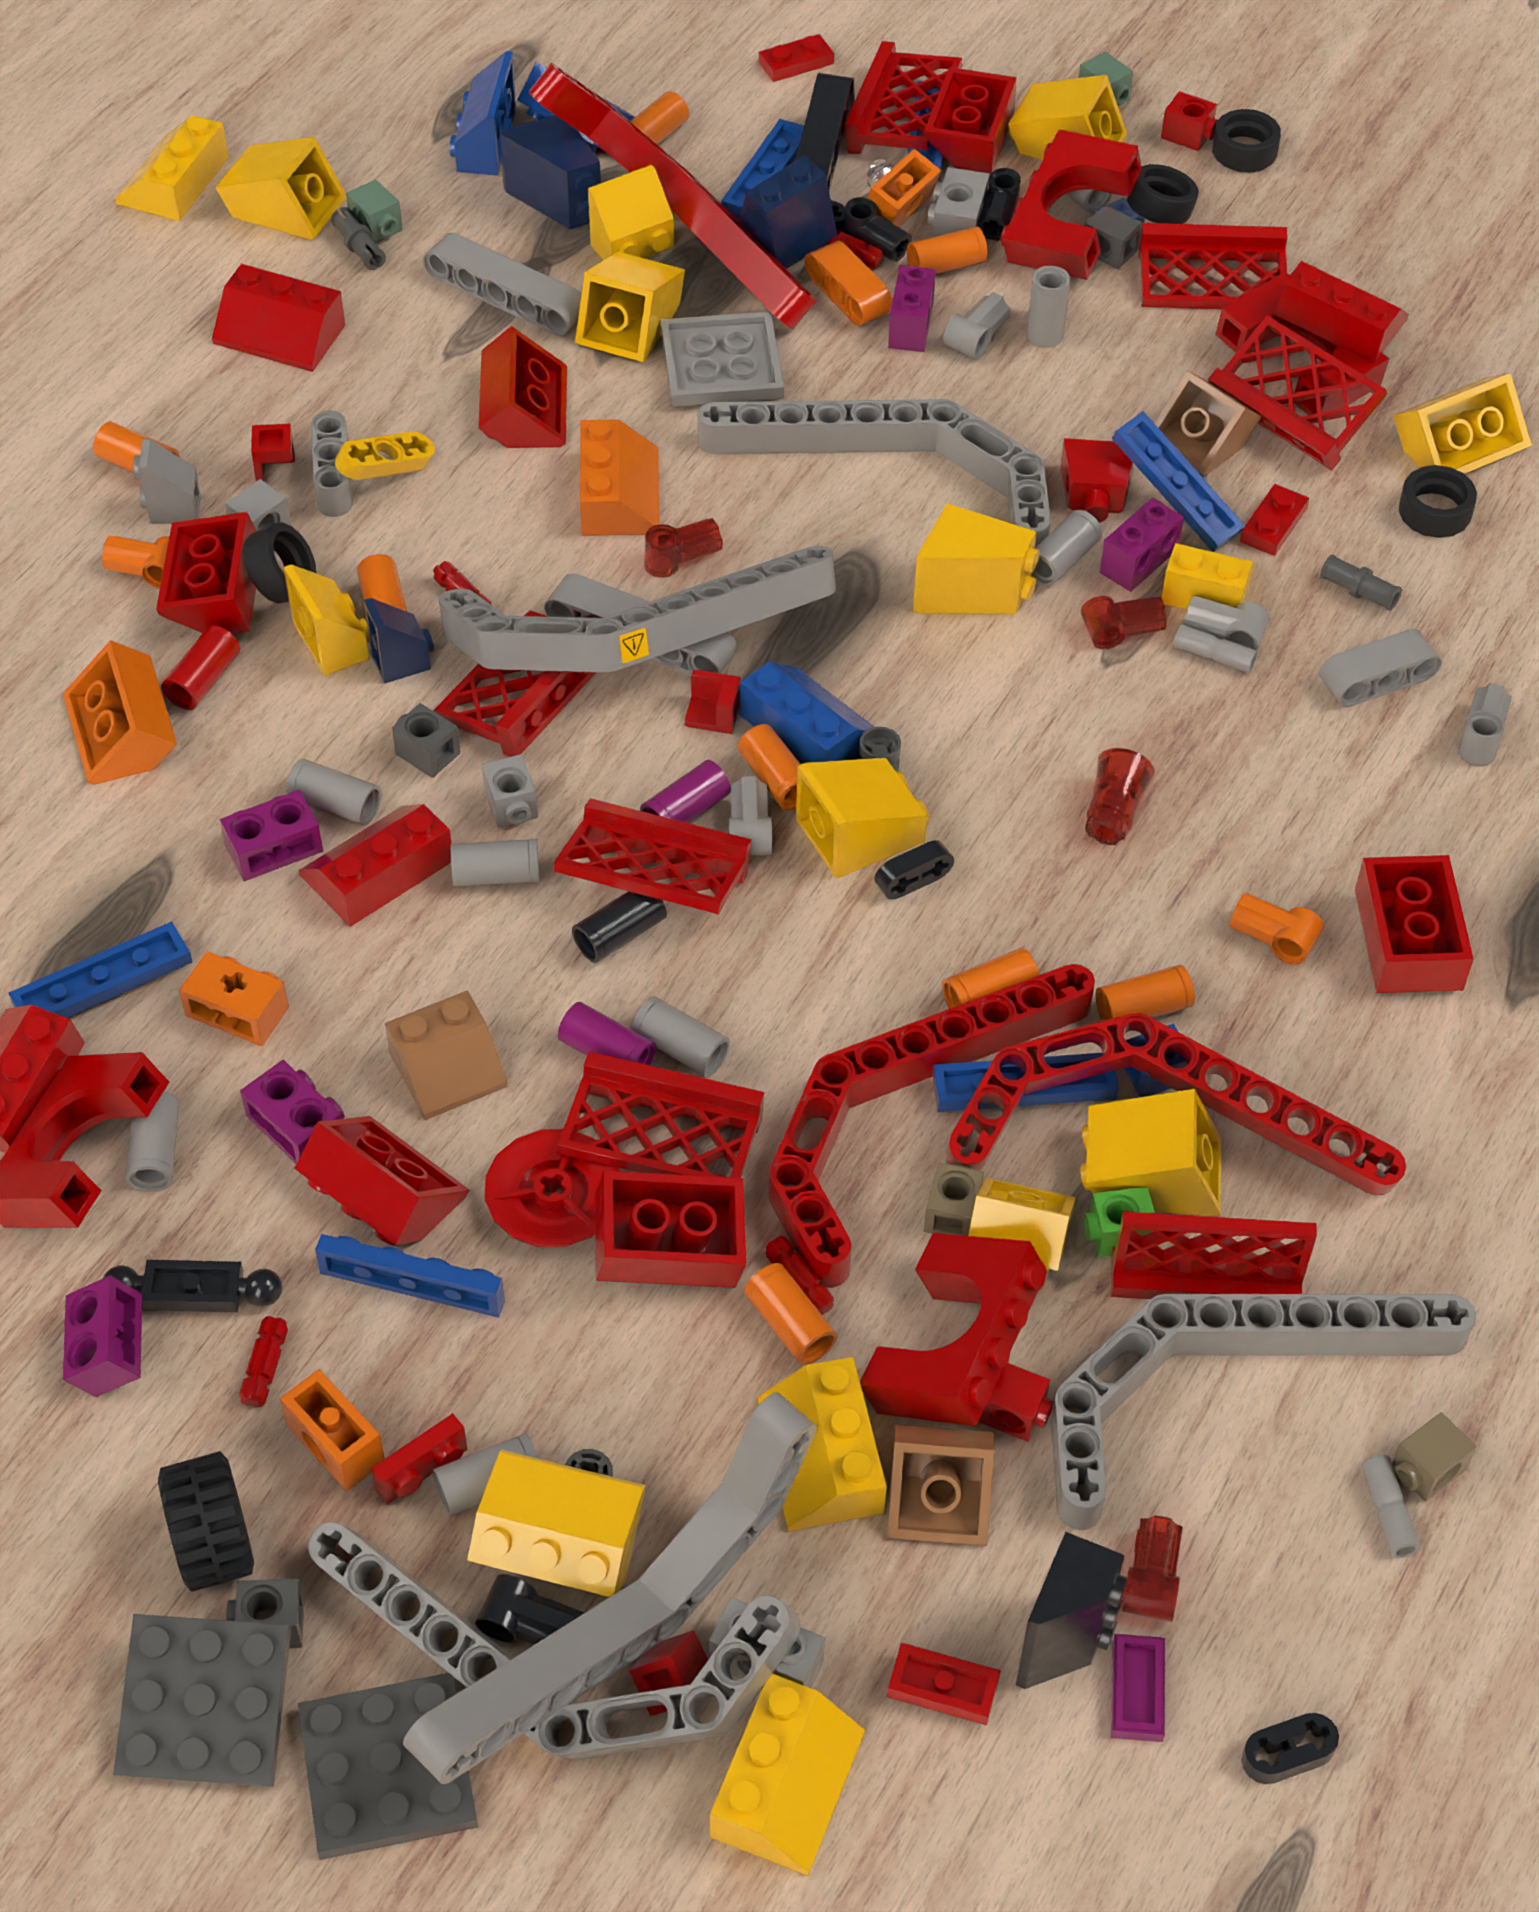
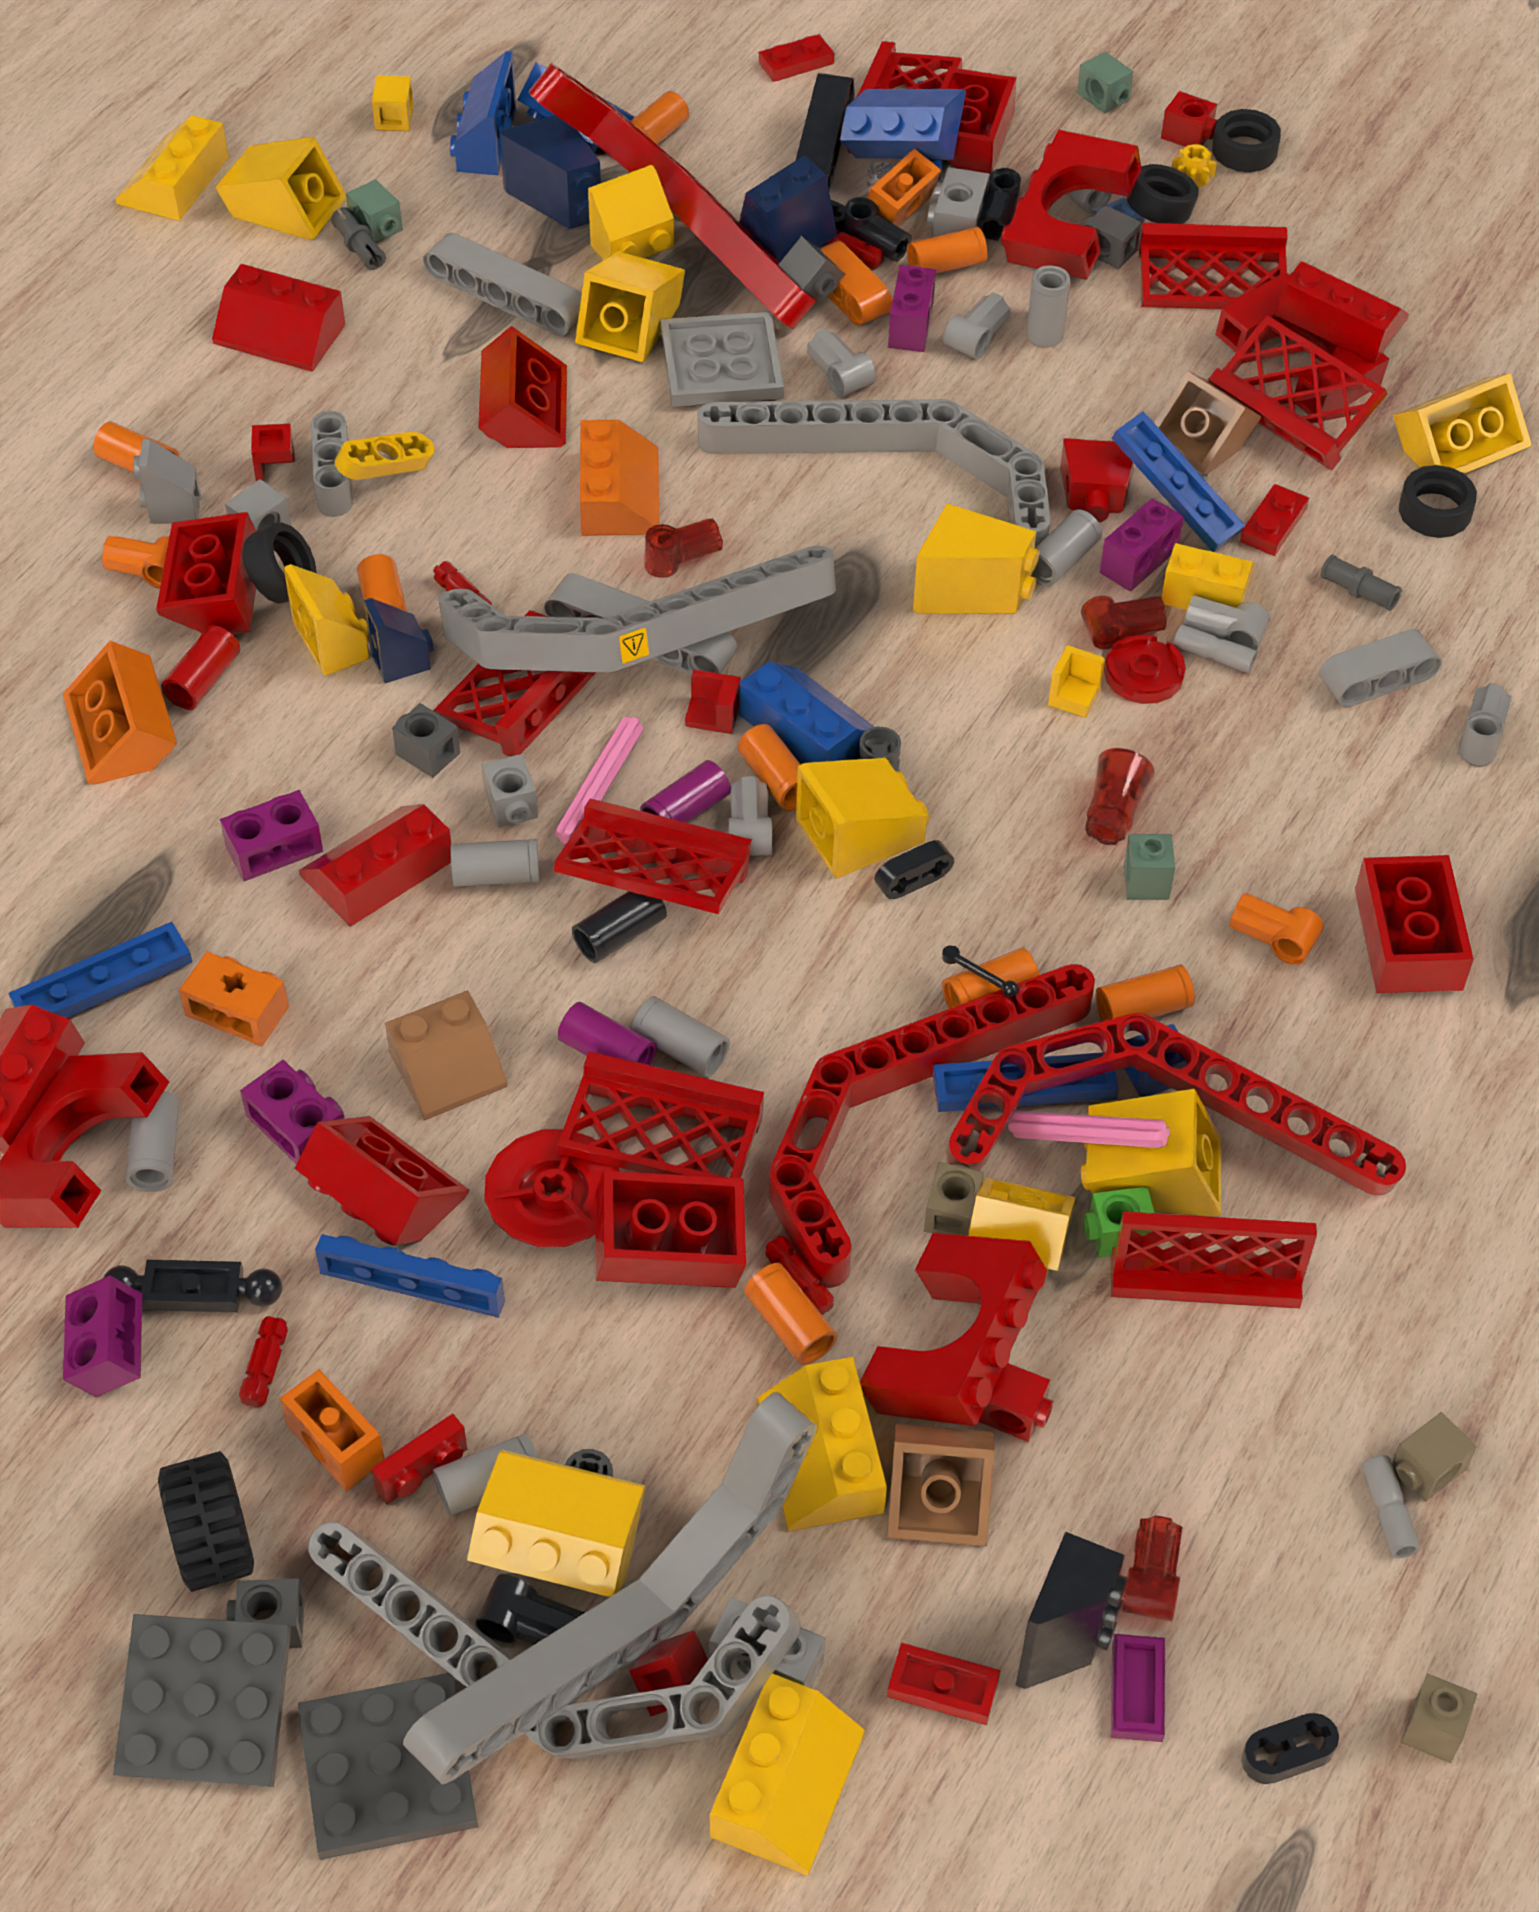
(335, 791): light grey pin -> none
(392, 103): none -> yellow brick
(601, 775): none -> bright pink axle
(773, 155): blue plate -> none
(811, 269): none -> dark grey brick
(844, 368): none -> light grey piece
(900, 120): none -> blue slope
(952, 955): none -> black hinge
(1070, 105): yellow slope -> none
(1076, 681): none -> yellow panel
(1089, 1129): none -> bright pink axle
(1144, 669): none -> red tile
(1149, 866): none -> sand green brick
(1195, 163): none -> yellow gear
(1435, 1322): light grey beam -> none
(1439, 1718): none -> dark tan brick

